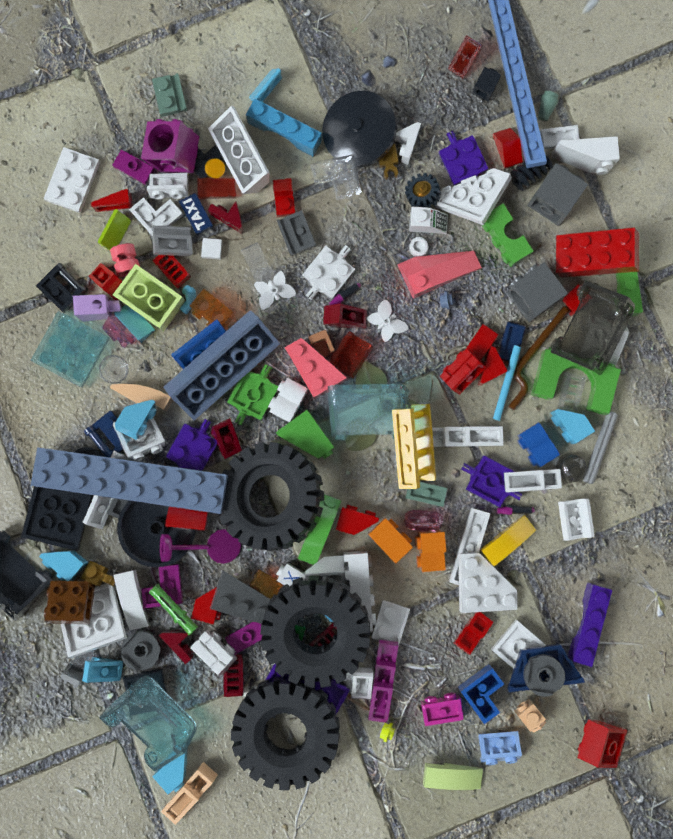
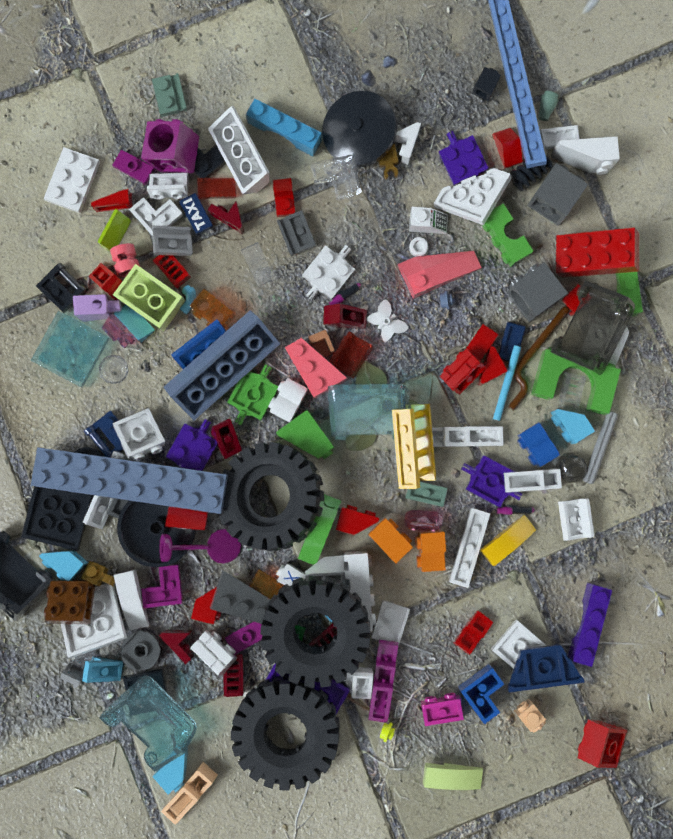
(134, 418): medium azure slope -> none
(142, 393): light nougat slope -> none
(180, 616): bright green pin -> none
(211, 248): white tile -> none
(215, 168): light orange tile -> none
(266, 85): medium azure slope -> none
(272, 289): white piece -> none
(423, 191): black wheel -> none
(465, 57): clear red slope -> none
(483, 586): white plate -> none
(500, 747): light blue bracket -> none
(552, 683): dark grey plate -> none

